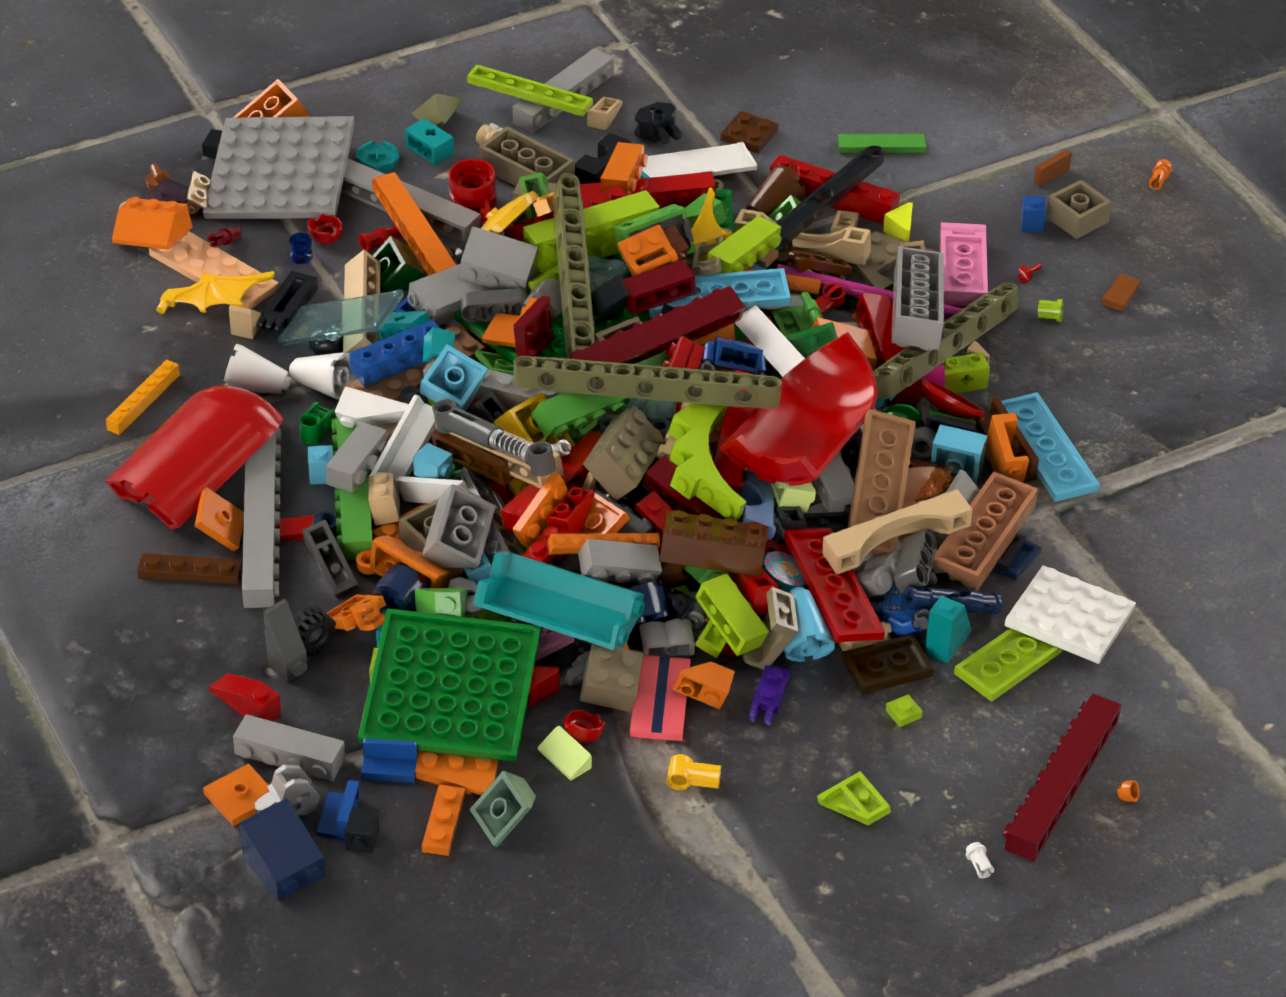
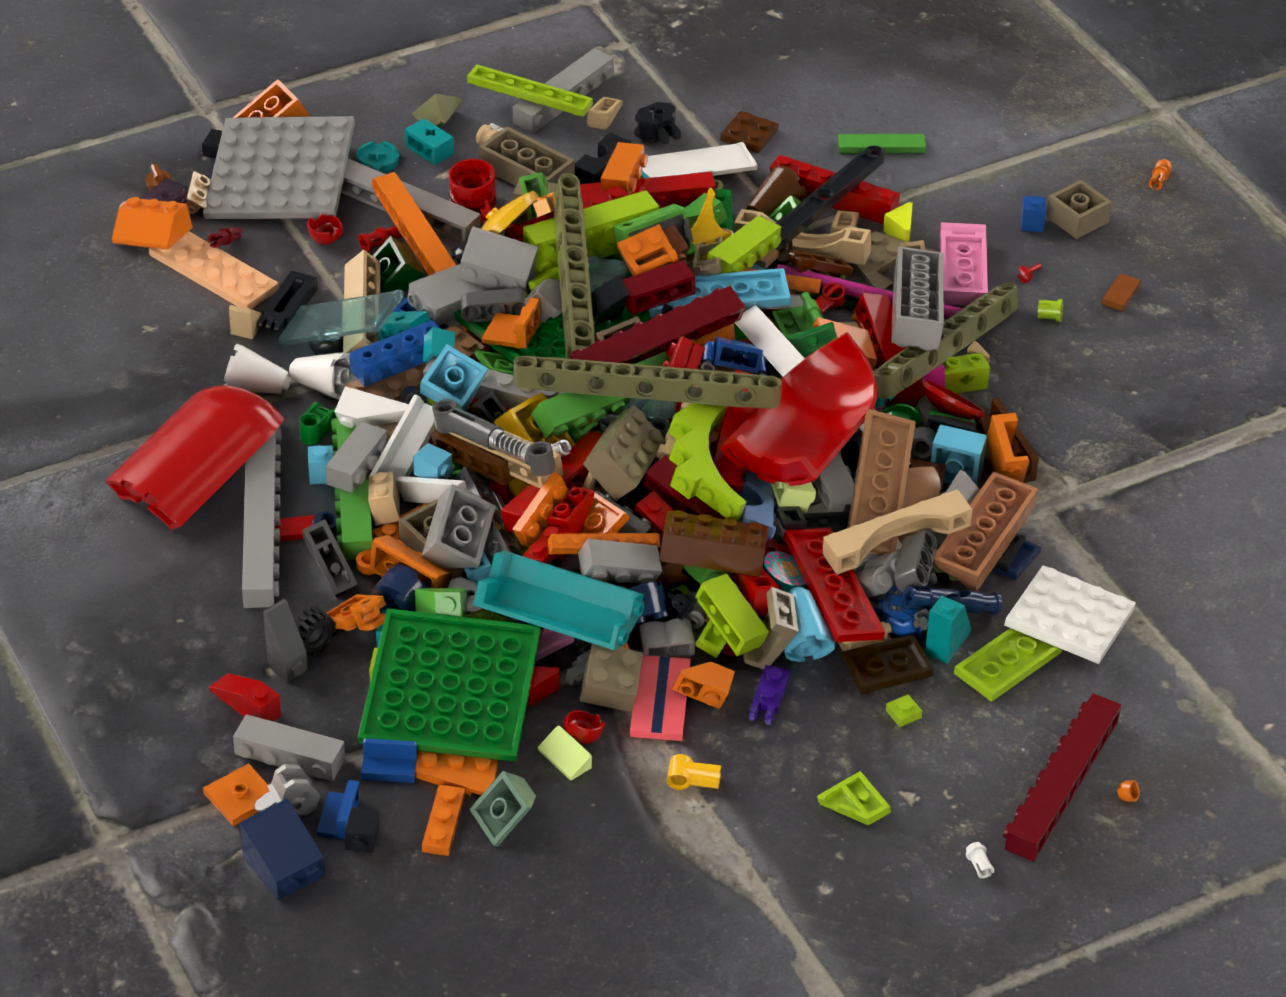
(143, 397): light orange piece -> none
(189, 568): reddish brown plate -> none
(212, 291): yellow animal -> none
(220, 519): orange plate -> none
(301, 248): clear blue wheel -> none
(534, 328): dark red container -> none
(936, 485): clear orange hinge -> none
(1052, 168): dark orange tile -> none
(1060, 464): medium azure plate -> none

